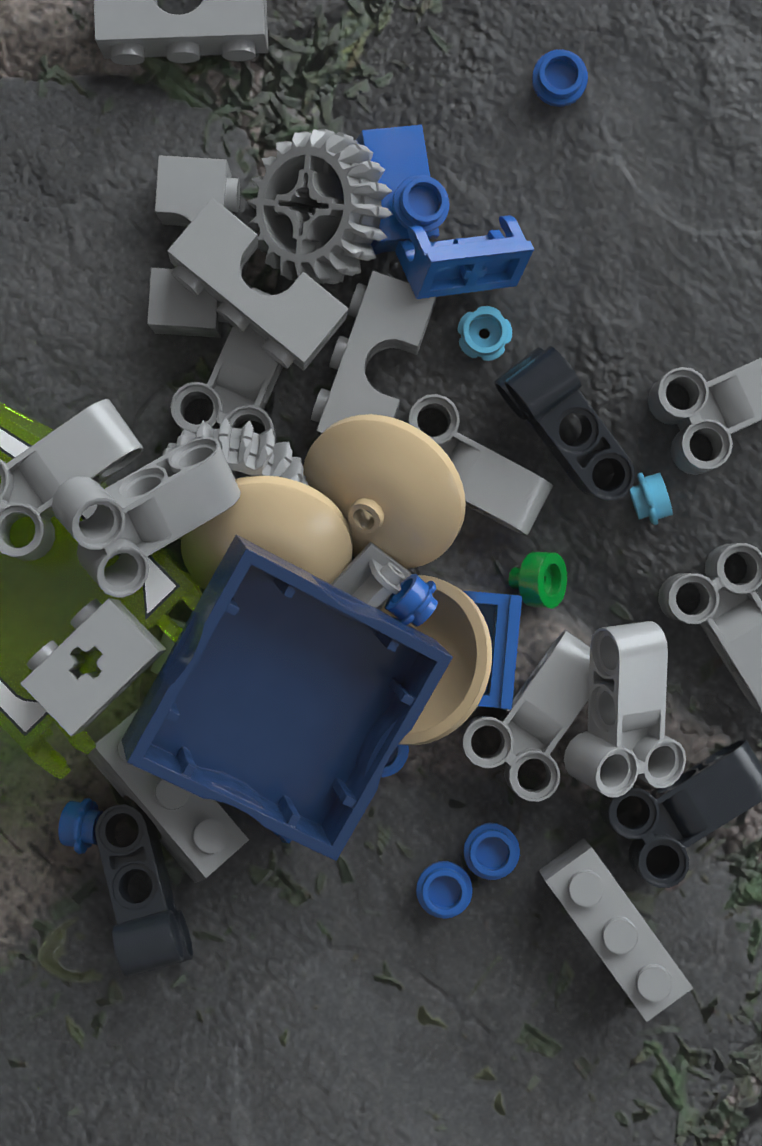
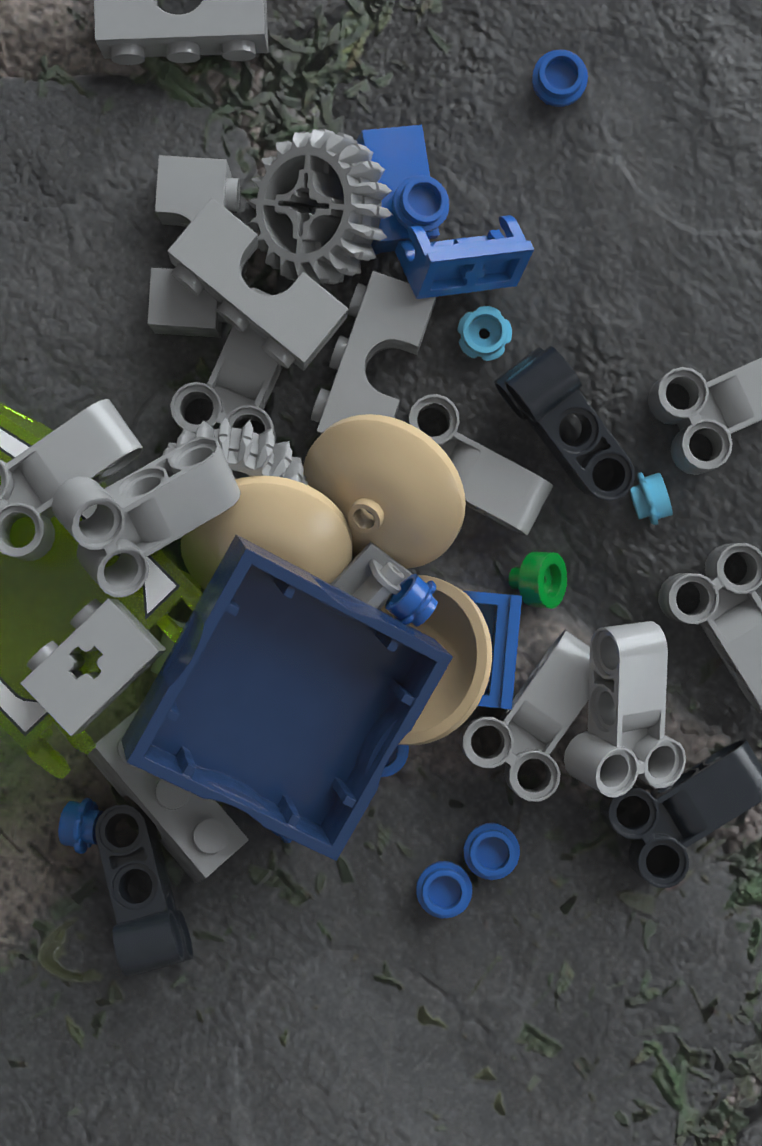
(615, 929): light grey arch -> none

